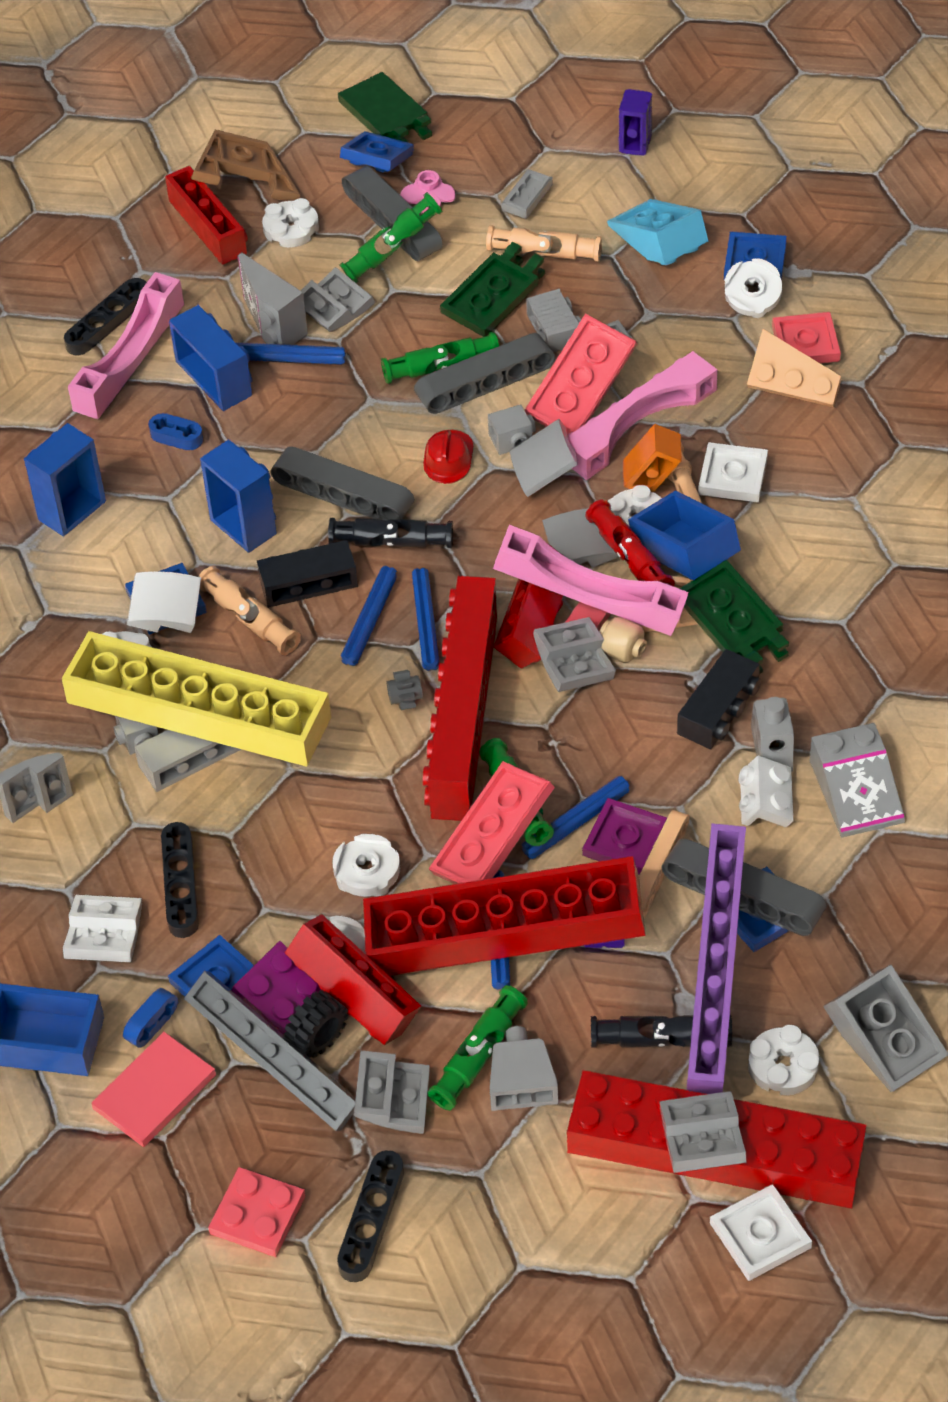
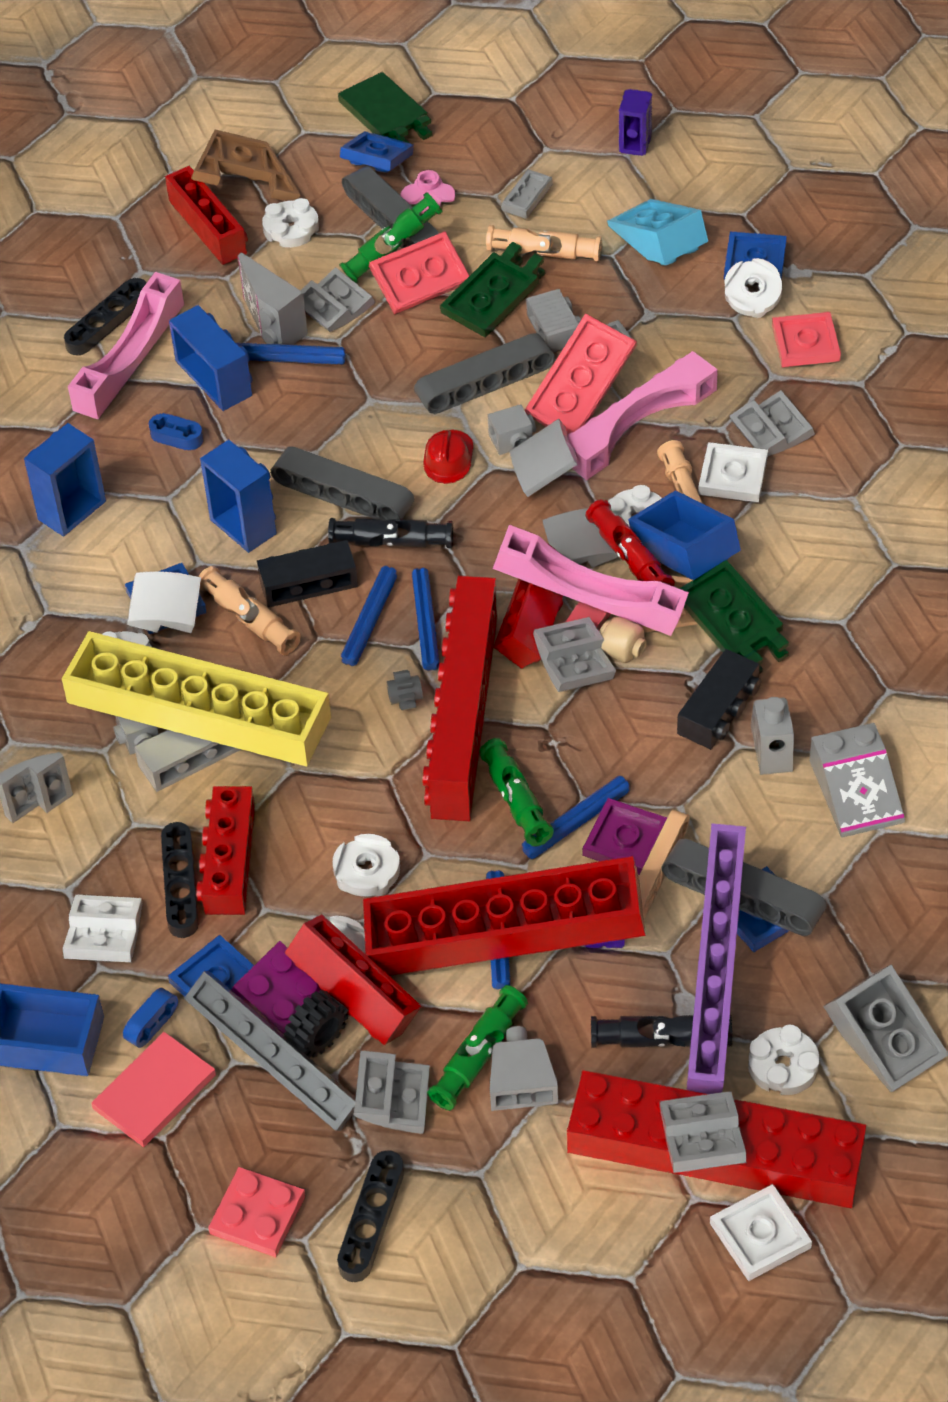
(227, 850): none -> red brick
(419, 272): none -> coral tile
(435, 358): green piece -> none
(492, 826): coral tile -> none
(652, 458): orange brick -> none
(766, 792): white bracket -> none
(772, 424): none -> light grey slope
(791, 373): light nougat wing -> none

